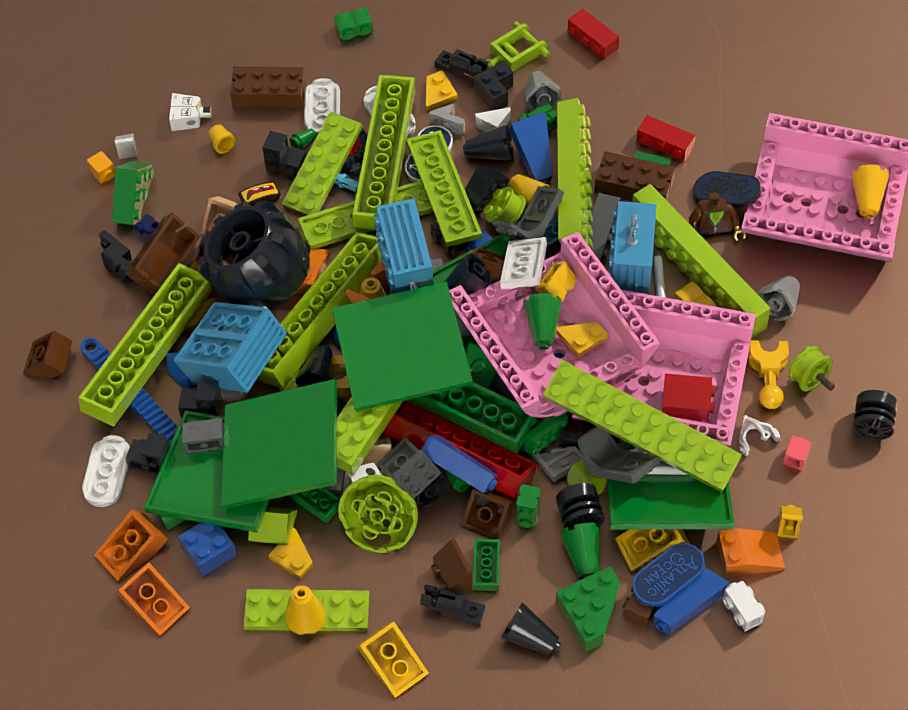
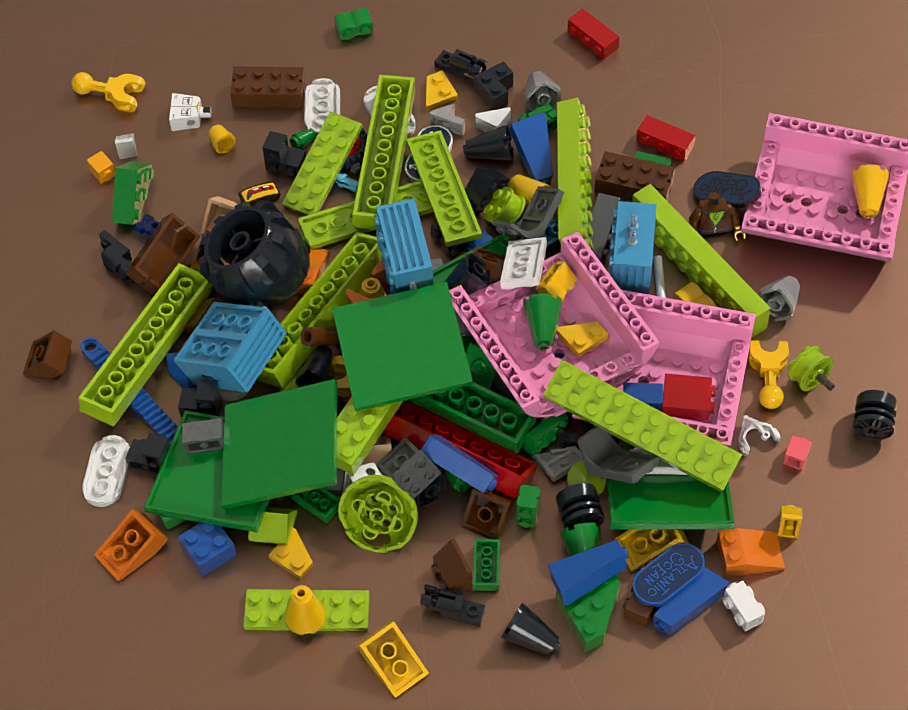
(115, 90): none -> yellow piece
(152, 599): orange slope -> none
(320, 336): none -> reddish brown brick
(519, 59): lime piece -> none
(587, 570): none -> blue slope
(646, 392): none -> blue brick

